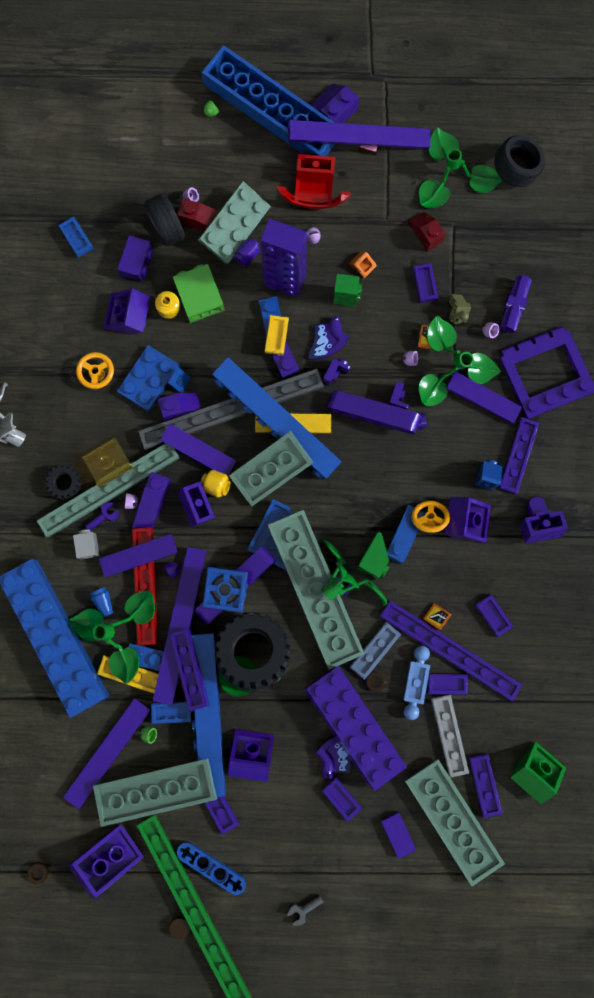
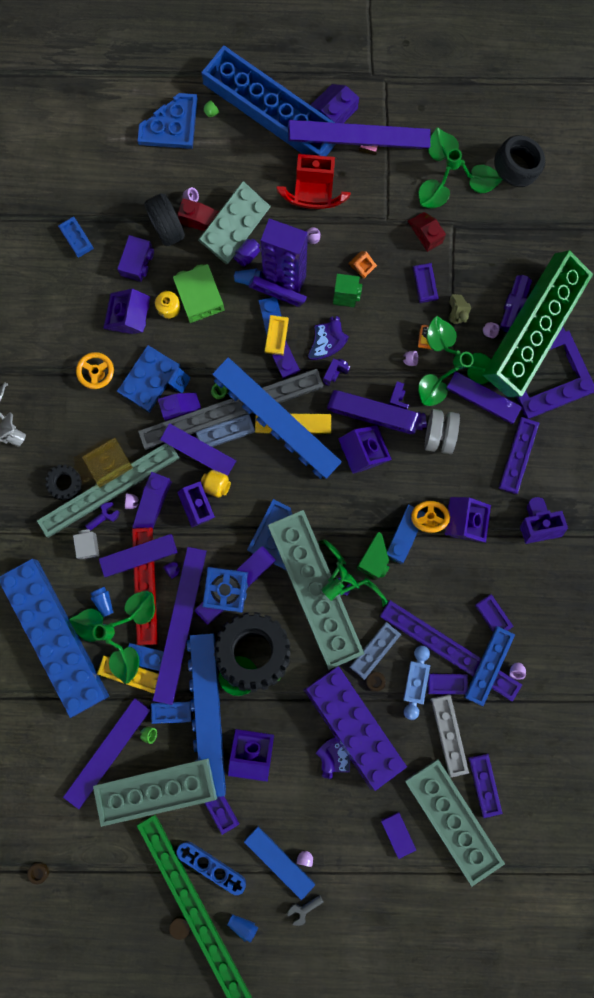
(105, 861): dark purple slope -> none
(171, 124): none -> blue plate
(189, 669): dark purple tile -> none
(222, 391): none -> bright green hinge
(226, 431): none -> sand blue tile
(243, 928): none -> blue cone
(245, 276): none -> blue cone
(271, 468): sand green plate -> none
(277, 291): none -> dark purple tile
(279, 862): none -> blue tile
(305, 858): none -> lavender hinge
(341, 799): dark purple tile -> none
(364, 448): none -> dark purple slope
(437, 616): slope -> none
(442, 433): none -> light grey wheel
(489, 475): blue slope -> none
(489, 666): none -> blue tile
(517, 671): none -> lavender hinge
(538, 324): none -> green brick
(538, 773): green slope -> none

